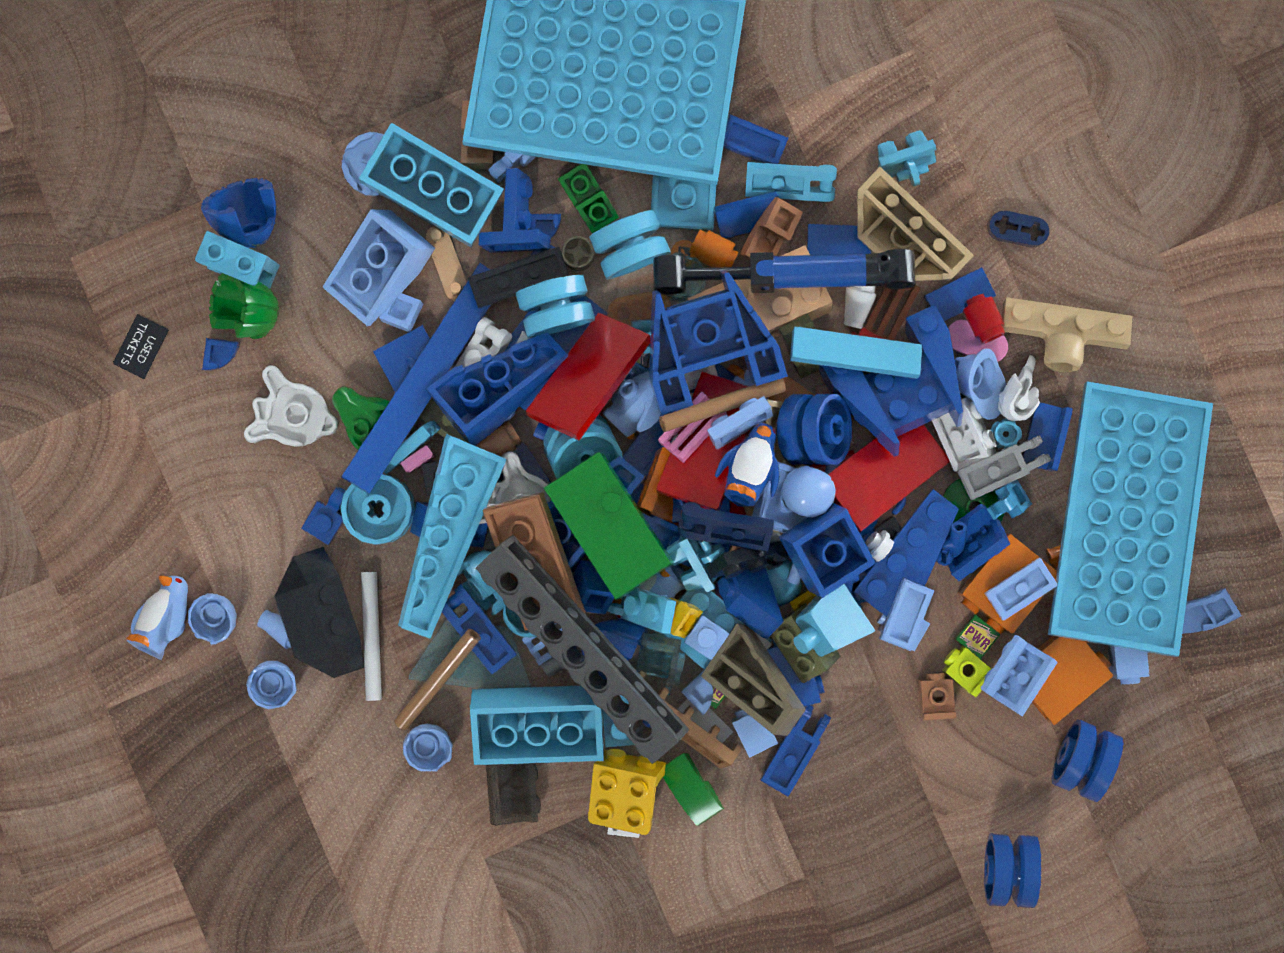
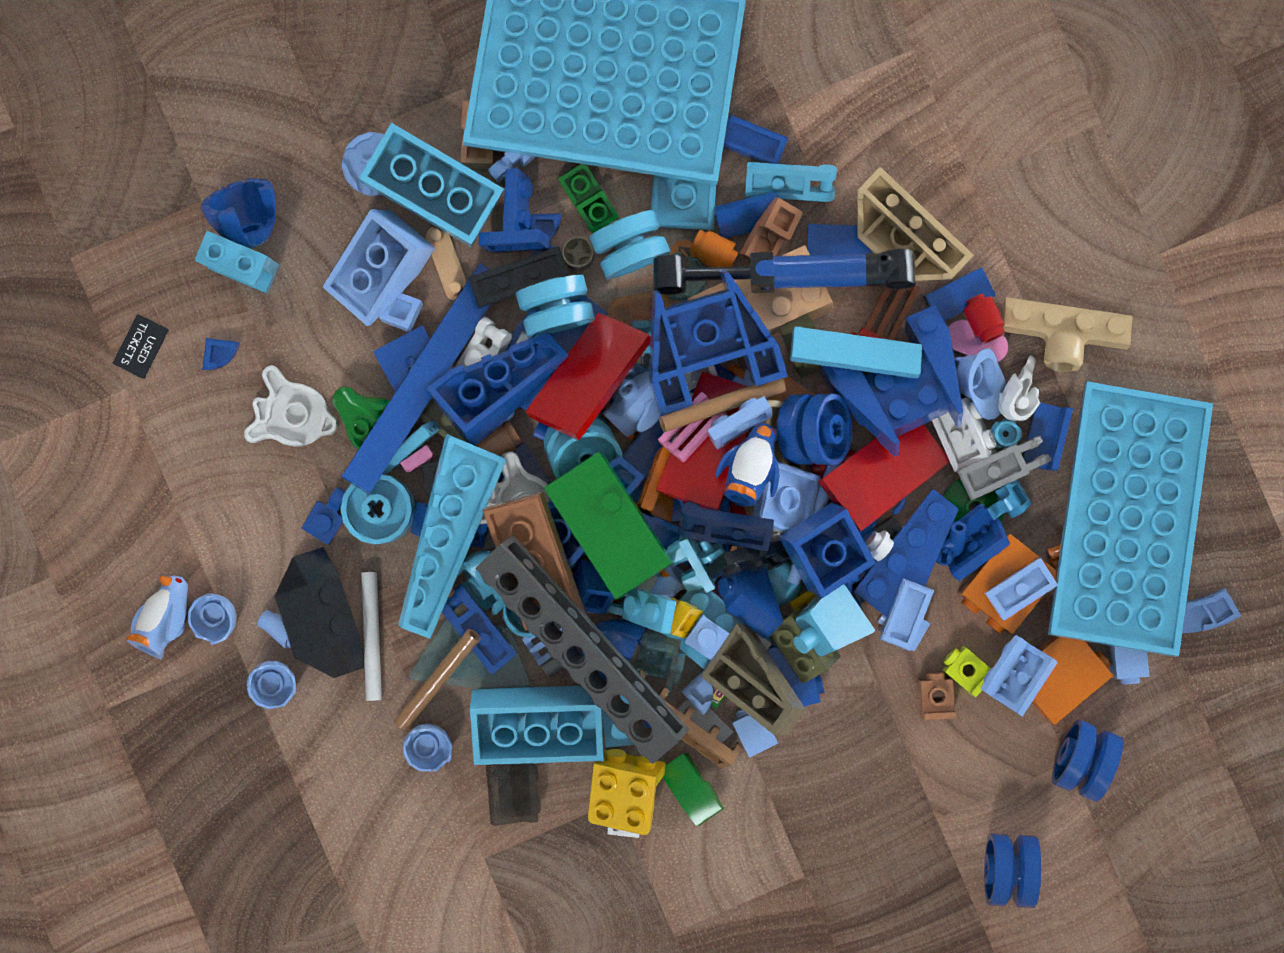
(242, 307): green hair -> none
(794, 754): blue hinge -> none
(808, 491): light blue hair -> none
(858, 304): white cone -> none
(910, 161): medium azure hips -> none
(977, 636): tile -> none
(1019, 221): dark blue beam -> none

